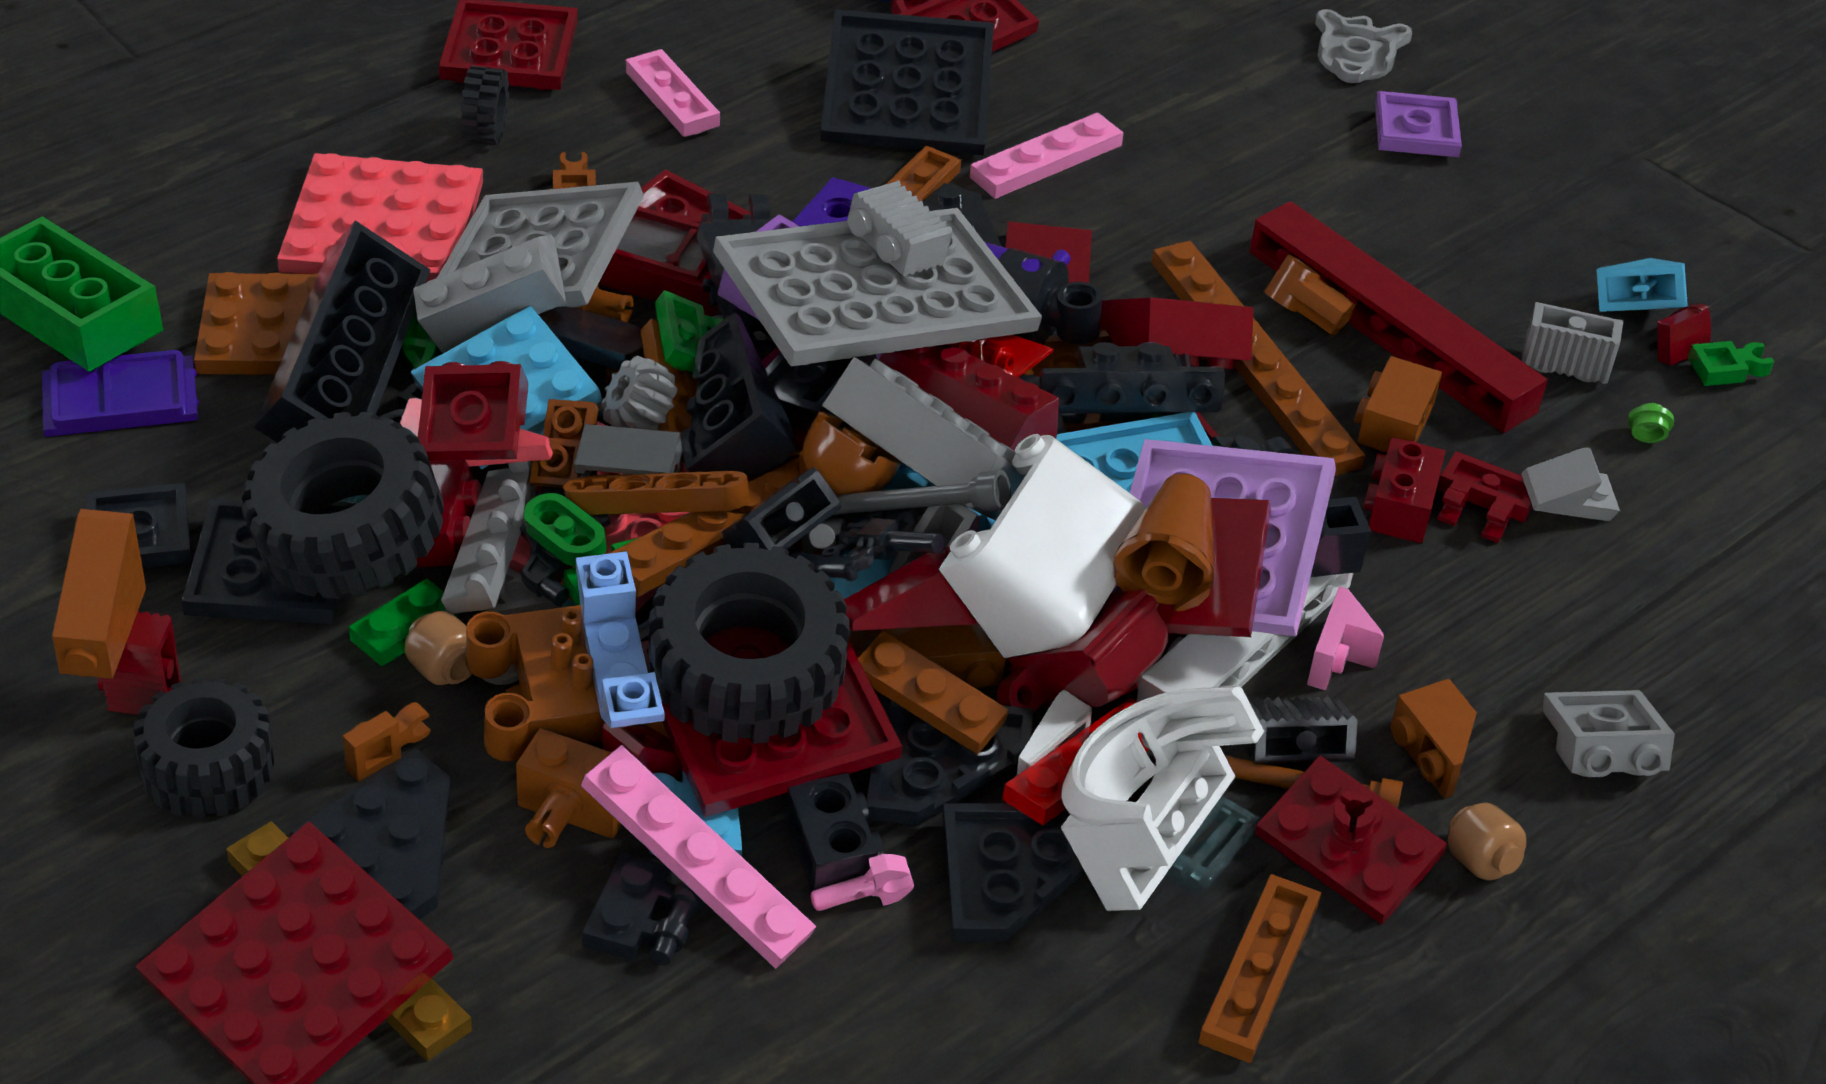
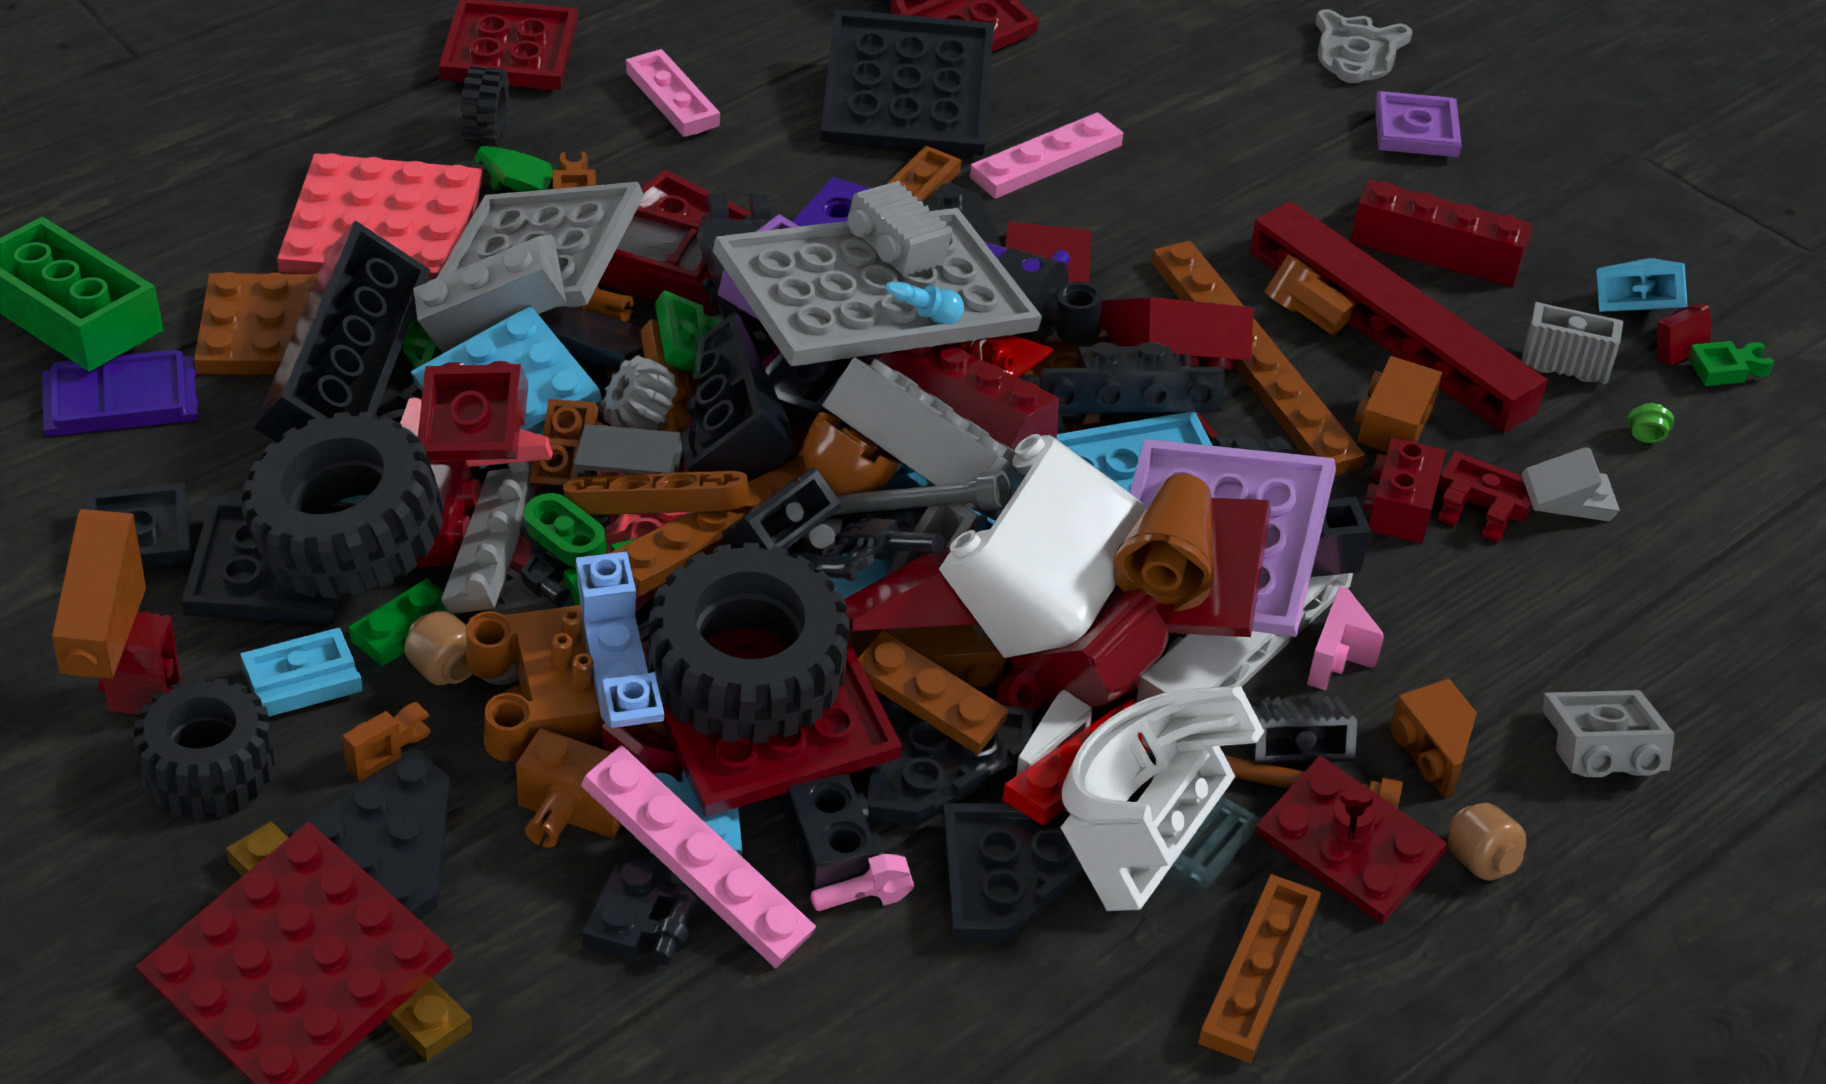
(302, 671): none -> medium azure plate
(515, 169): none -> green slope
(941, 305): none -> medium azure bar
(1441, 232): none -> dark red slope

